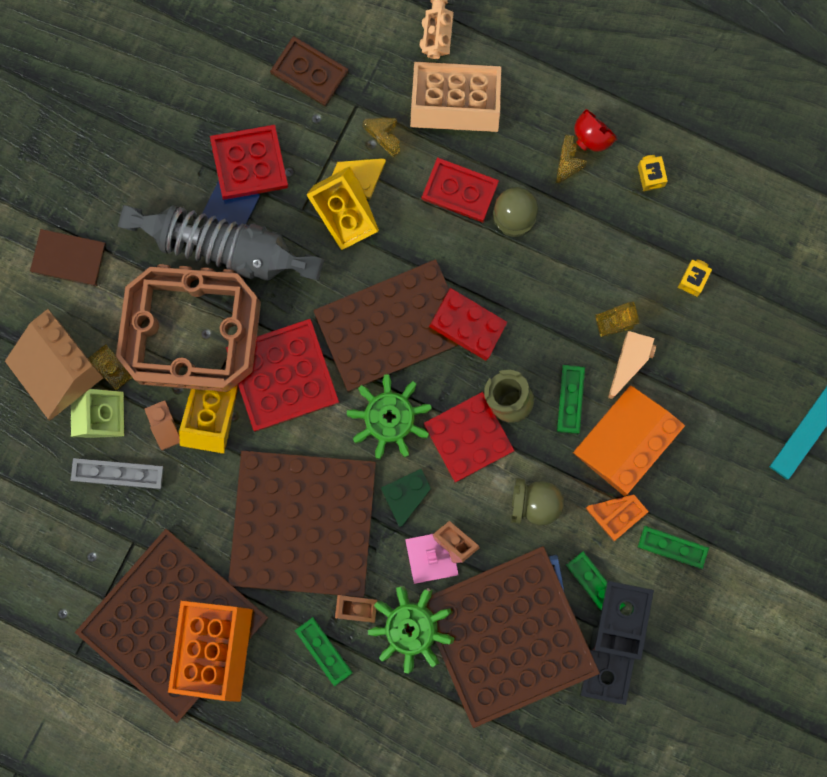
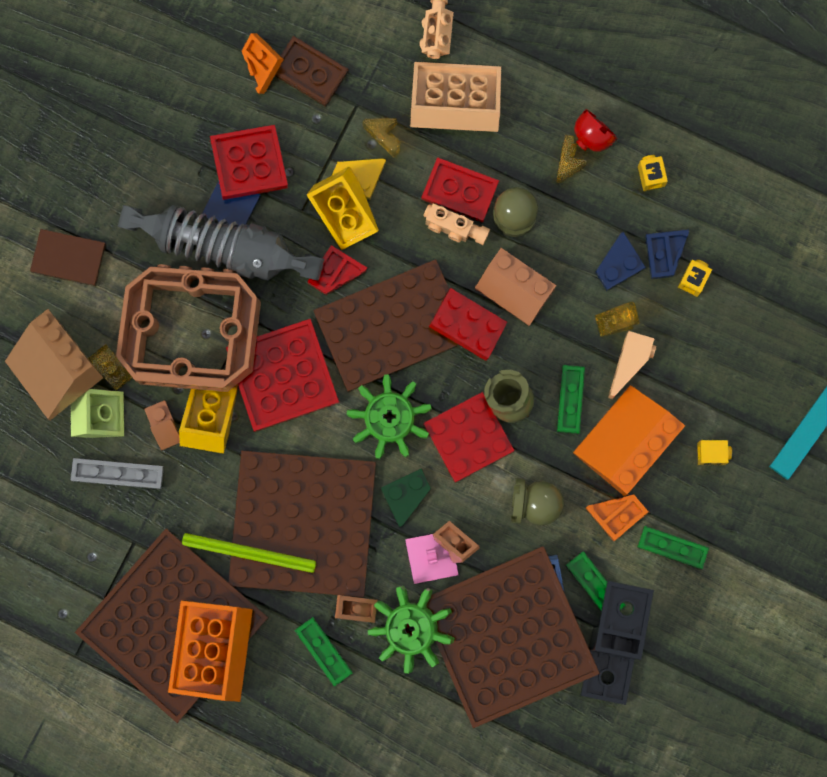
(249, 552): none -> lime axle
(261, 60): none -> orange wing
(336, 271): none -> red wing
(449, 224): none -> light nougat brick
(515, 287): none -> nougat slope
(619, 263): none -> dark blue wing
(664, 252): none -> dark blue wing
(713, 452): none -> yellow brick

